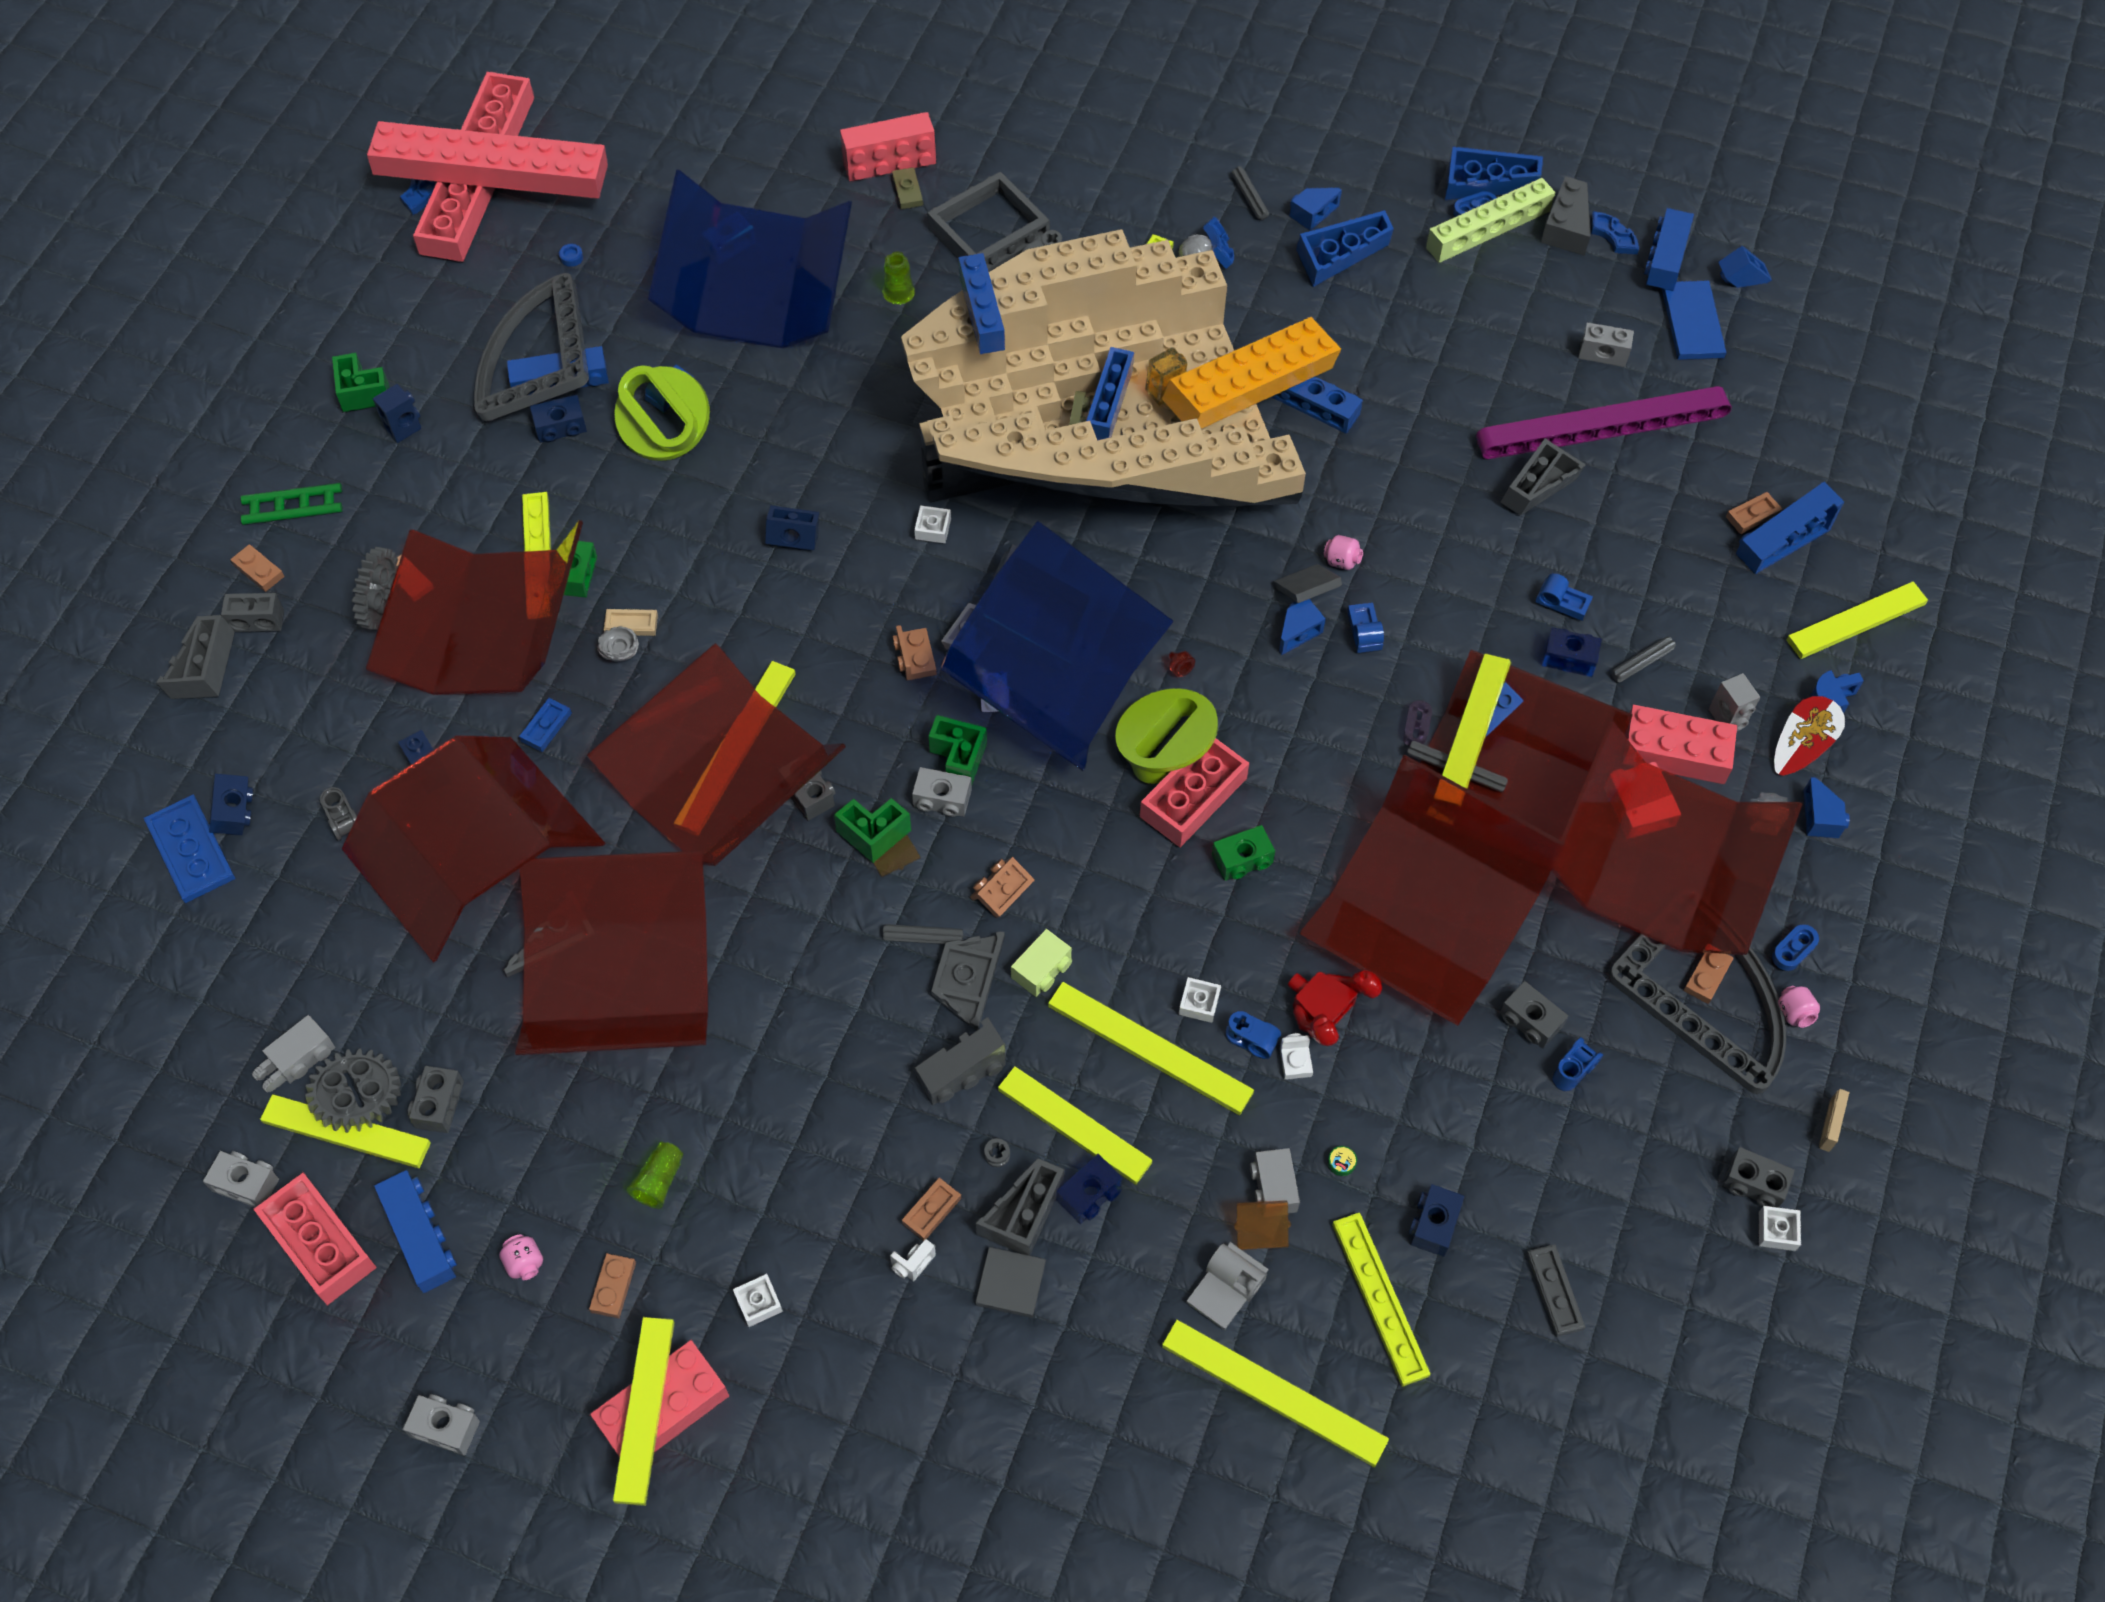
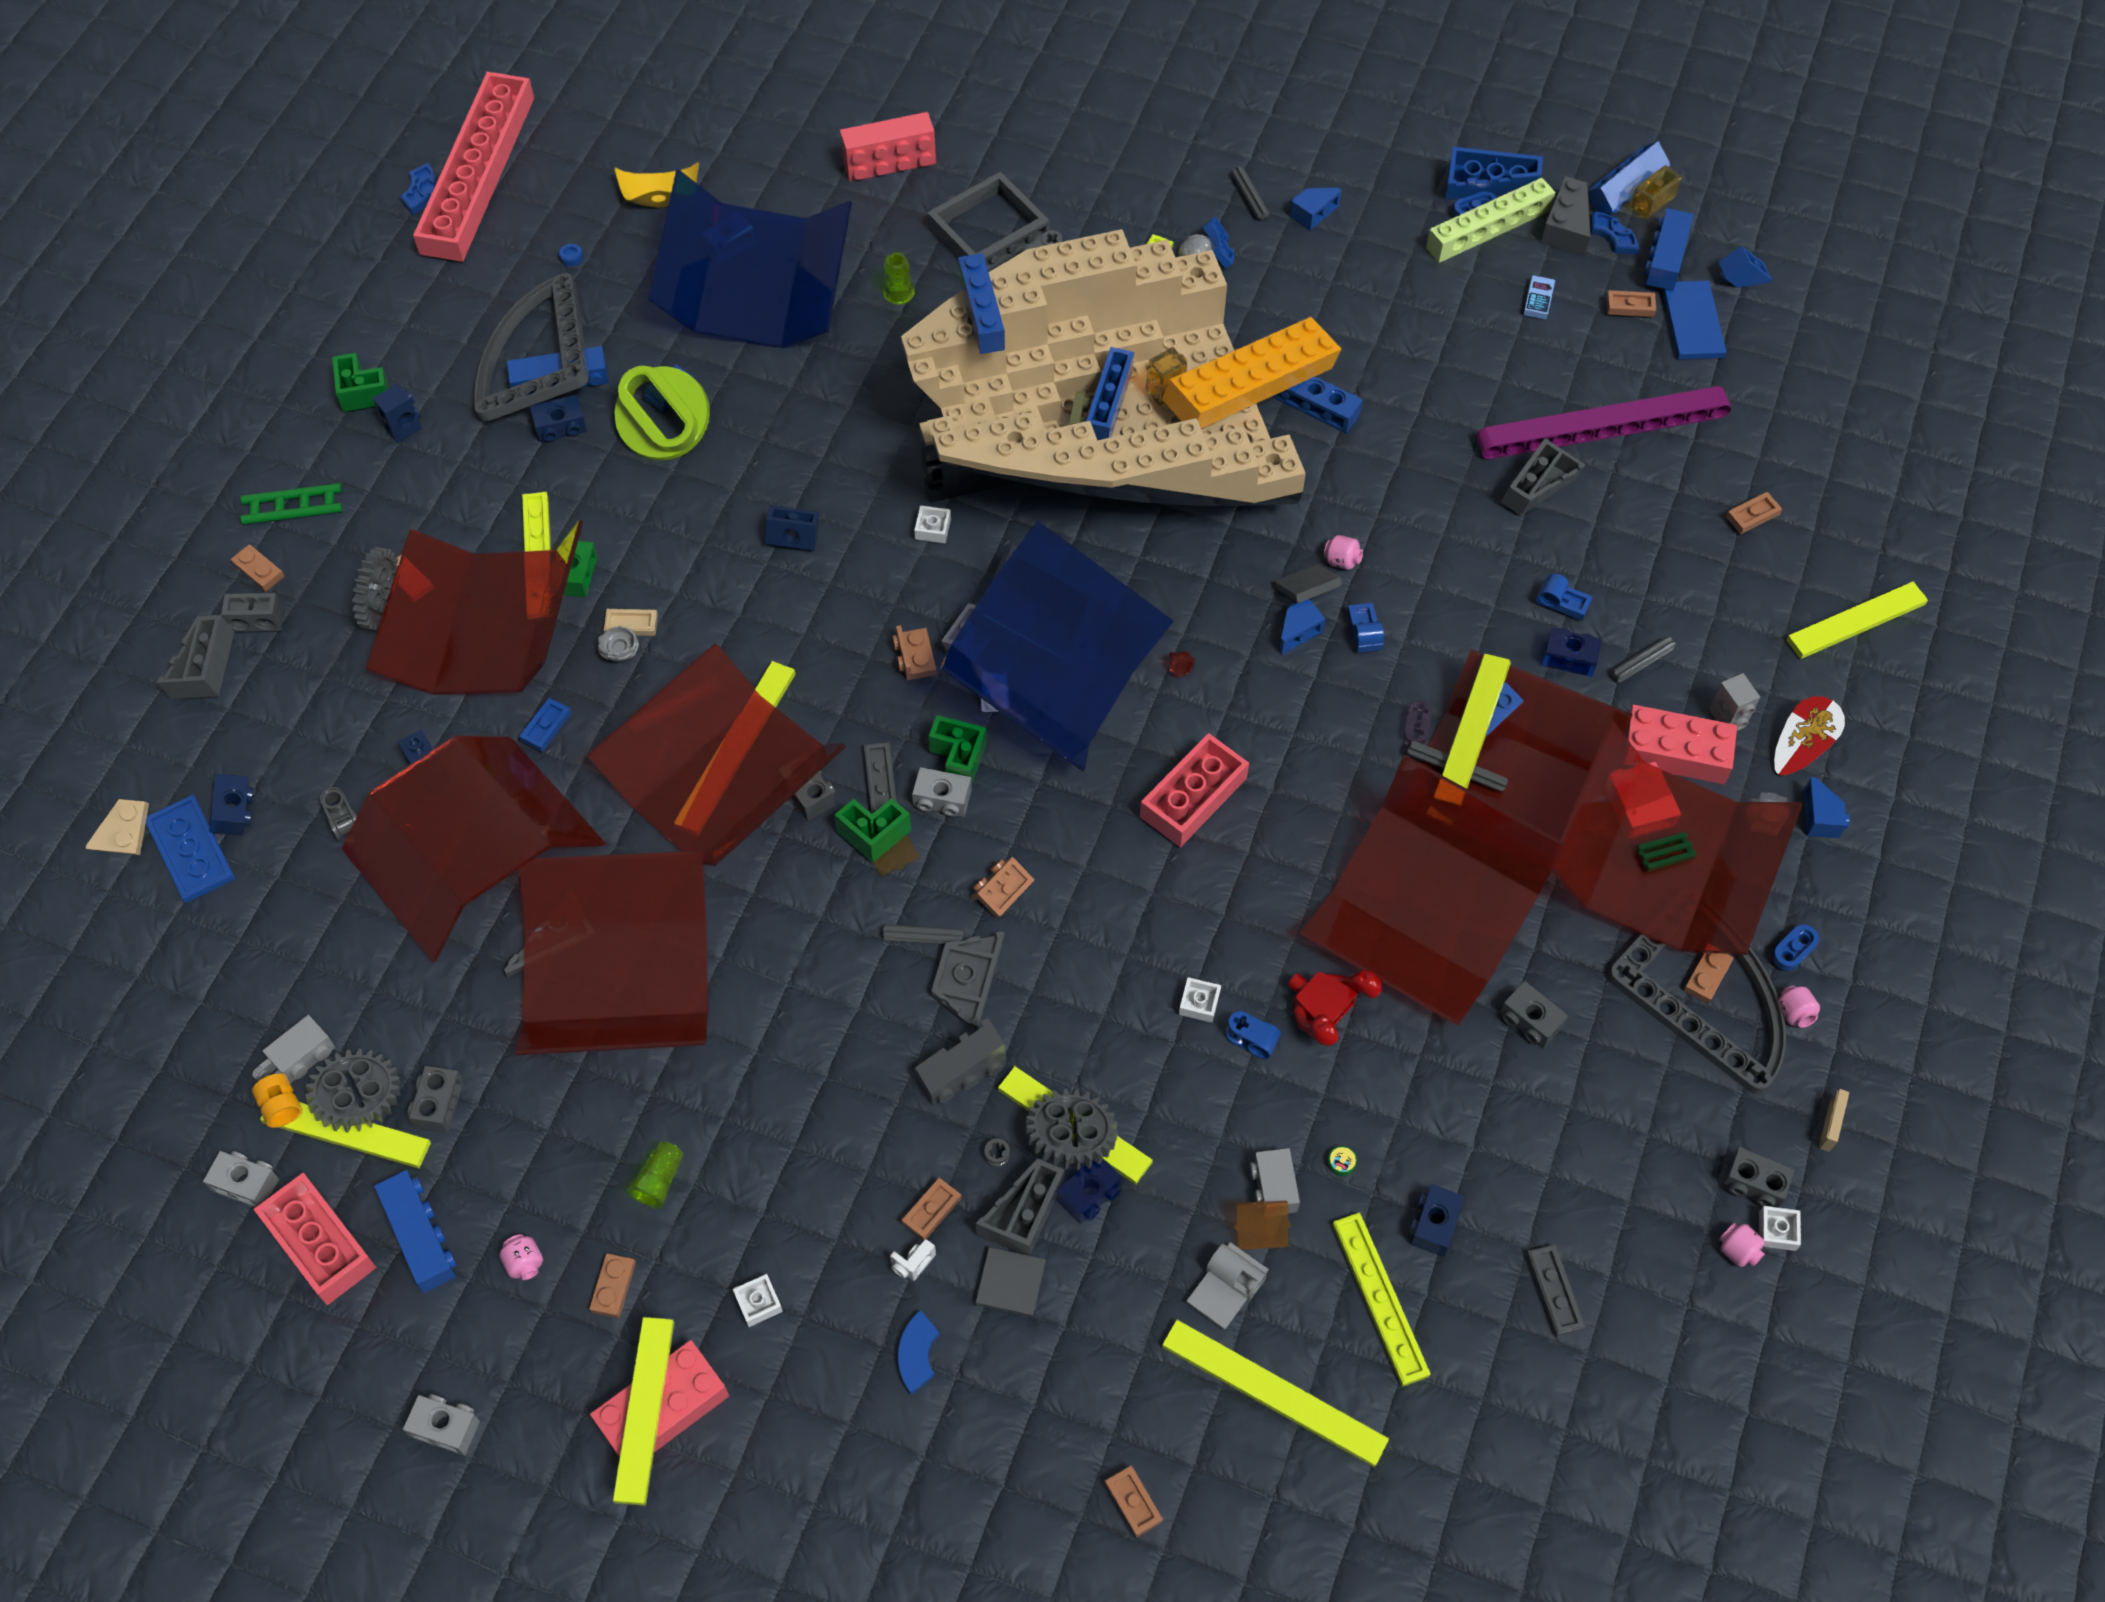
(121, 829): none -> tan wing
(276, 1100): none -> light orange wheel
(488, 159): coral brick -> none
(650, 189): none -> yellow piece
(879, 774): none -> dark grey tile
(907, 188): olive plate -> none
(914, 1352): none -> blue tile
(1041, 963): yellowish green brick -> none
(1090, 1123): none -> dark grey gear
(1133, 1501): none -> nougat plate
(1151, 1048): neon yellow tile -> none
(1152, 719): lime piece -> none
(1252, 842): green brick -> none
(1296, 1056): white bracket -> none
(1341, 245): blue wedge -> none
(1539, 297): none -> tile
(1579, 1062): blue piece -> none
(1606, 344): light grey brick -> none
(1622, 181): none -> brick
(1631, 303): none -> nougat plate
(1656, 192): none -> clear yellow brick
(1685, 845): none -> dark green tile
(1742, 1245): none -> bright pink head
(1791, 528): blue wedge -> none
(1838, 688): blue brick -> none

